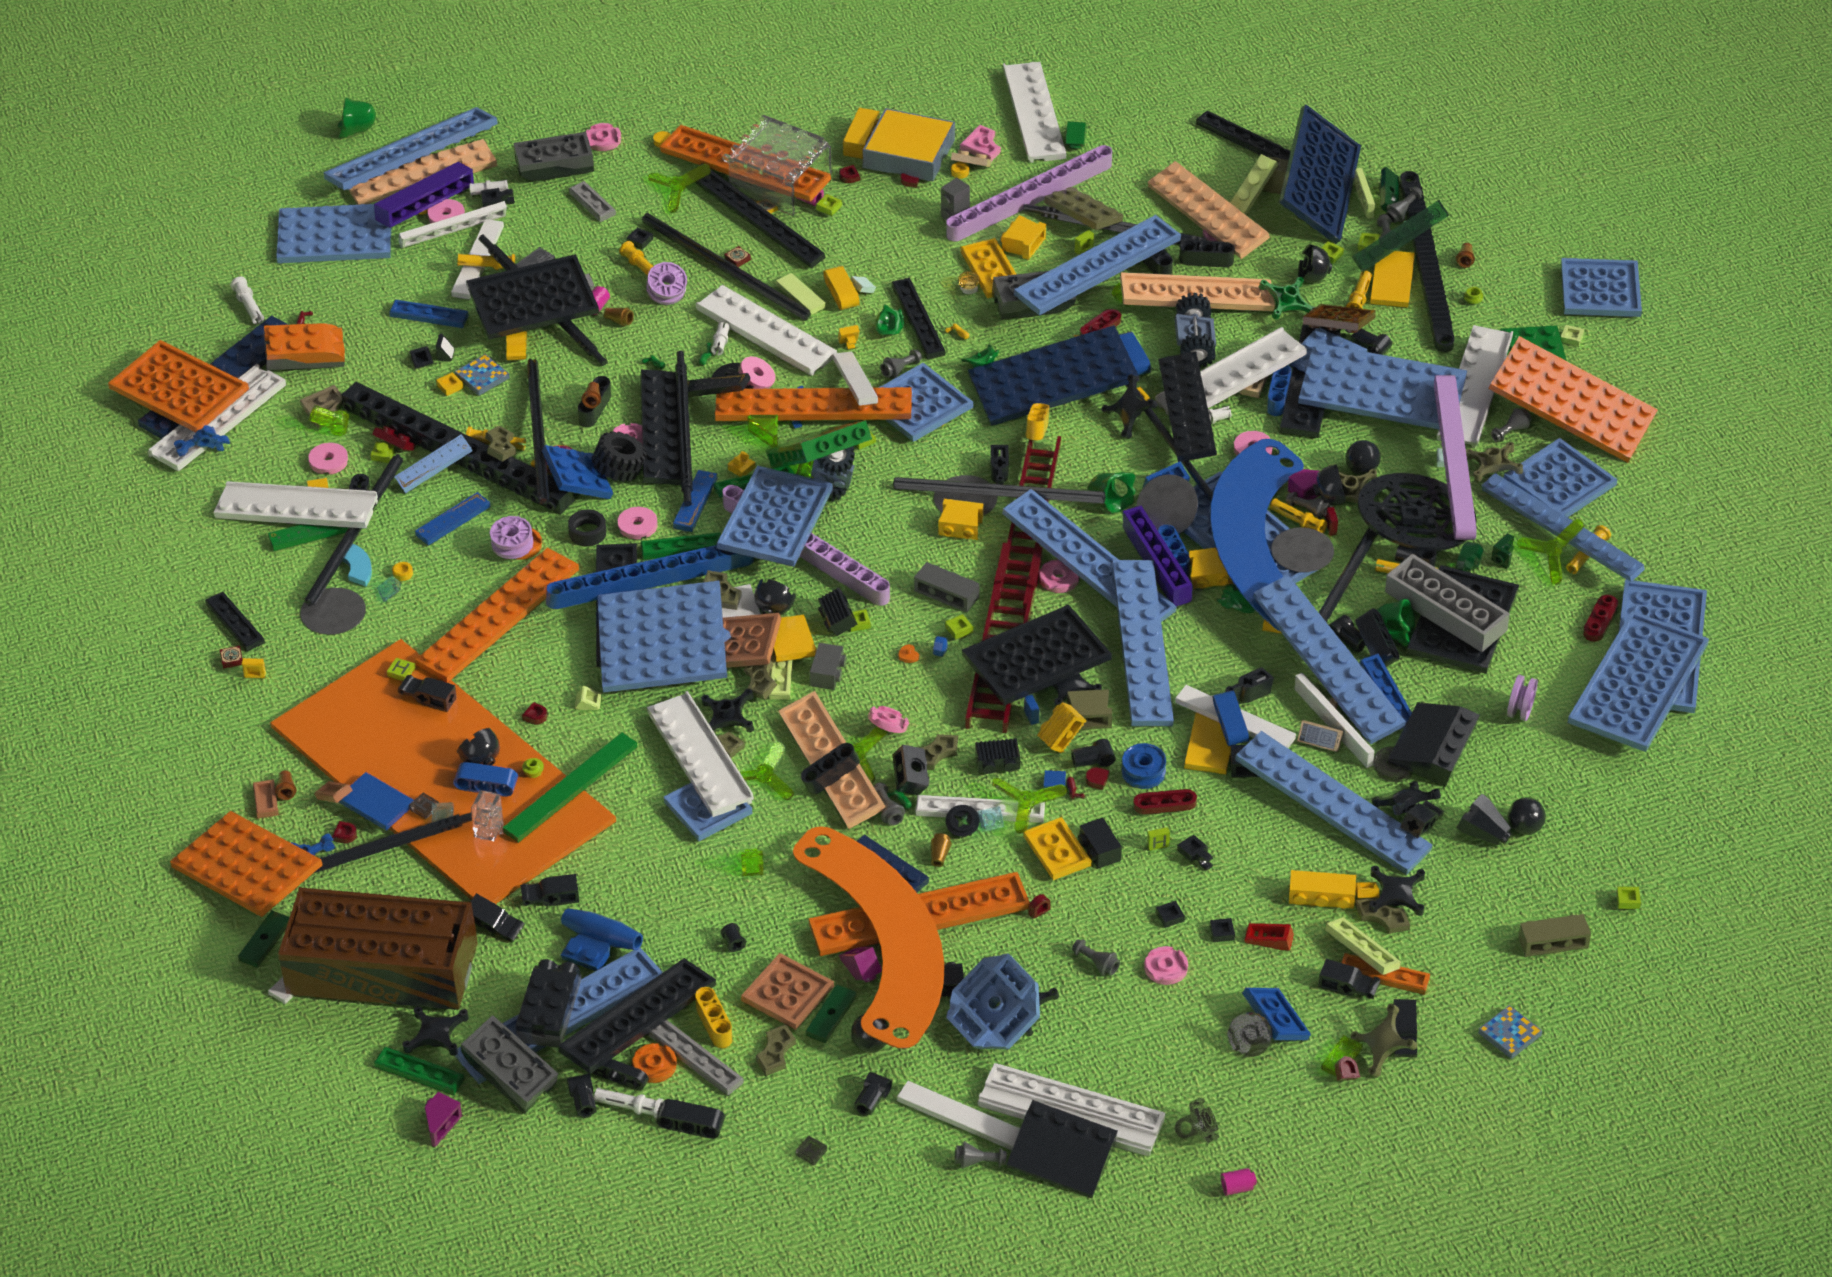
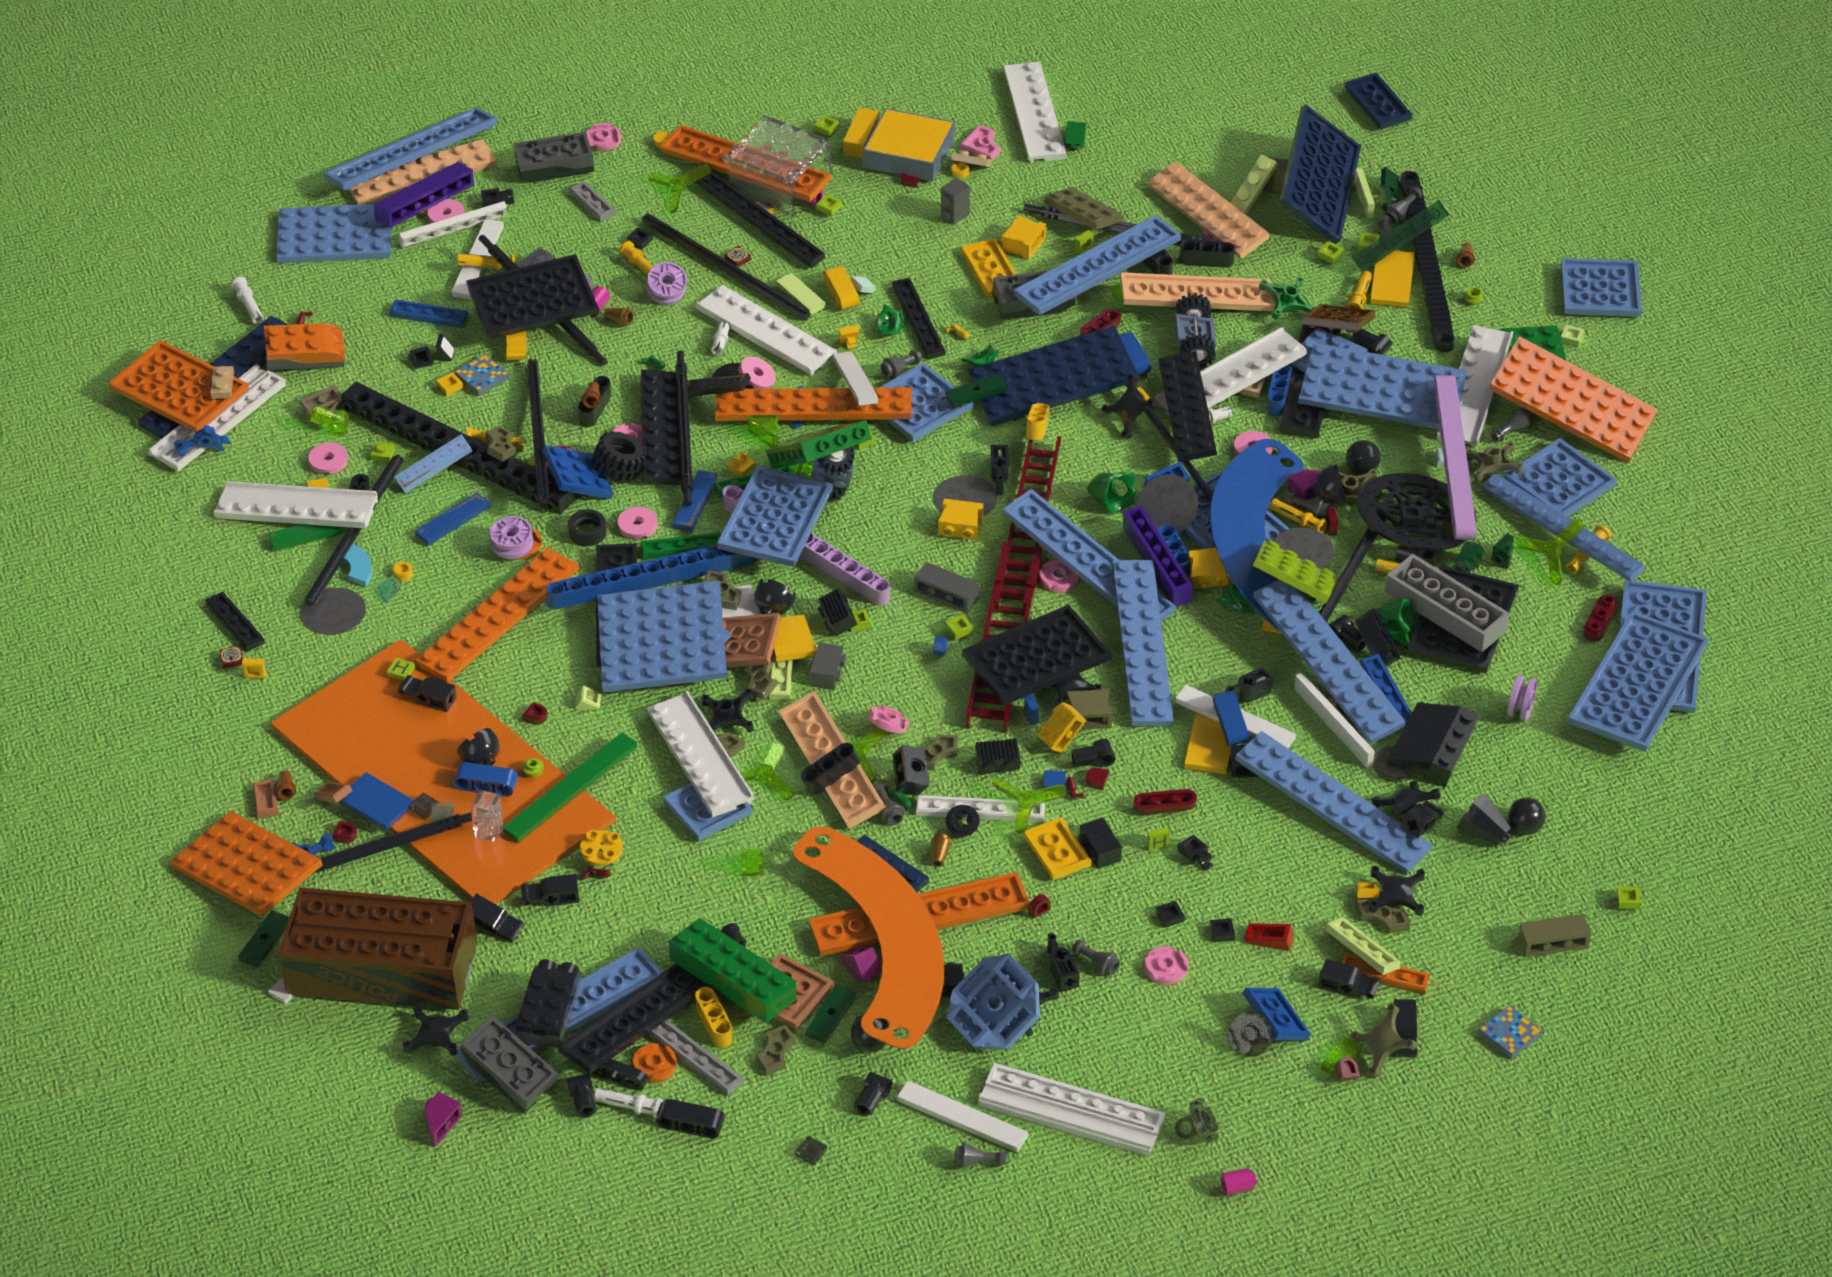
(222, 382): none -> tan plate
(356, 117): green piece -> none
(401, 441): dark red plate -> none
(419, 1070): green tile -> none
(477, 187): white pin -> none
(595, 937): blue plate -> none
(600, 873): none -> dark red piece
(604, 841): none -> yellow plate
(703, 358): green piece -> none
(732, 970): none -> green brick
(826, 125): none -> lime plate
(849, 174): dark red tile -> none
(908, 654): orange piece -> none
(968, 282): clear yellow piece -> none
(976, 391): none -> dark green tile
(991, 819): clear light blue plate -> none
(998, 490): black axle -> none
(1029, 192): lavender beam -> none
(1062, 965): none -> black piece
(1062, 1149): black slope -> none
(1143, 766): blue wheel -> none
(1241, 136): black tile -> none
(1295, 571): none -> lime plate
(1315, 264): black cylinder -> none
(1320, 735): tile -> none
(1322, 889): yellow brick -> none
(1378, 101): none -> dark blue plate

